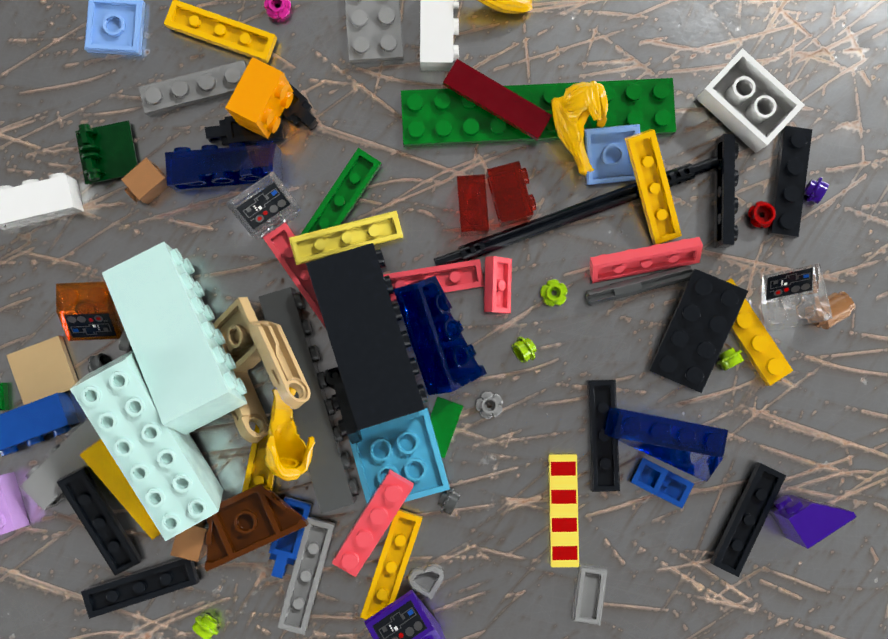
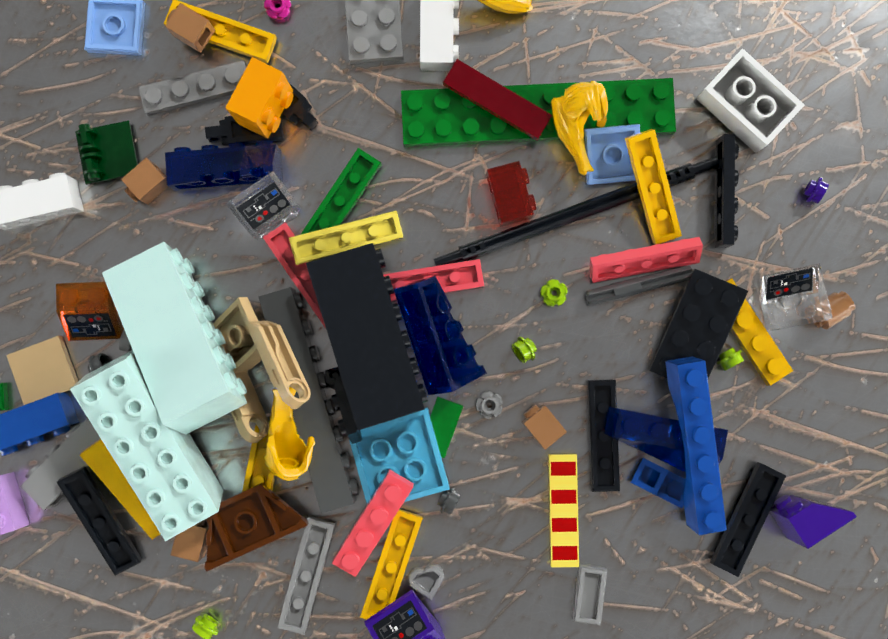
(139, 587): black plate -> none
(190, 27): none -> medium nougat brick
(286, 549): blue hinge -> none
(472, 205): clear red brick -> none
(497, 285): coral plate -> none
(543, 425): none -> medium nougat brick
(692, 402): none -> blue arch
(765, 208): red plate -> none
(790, 181): black plate -> none

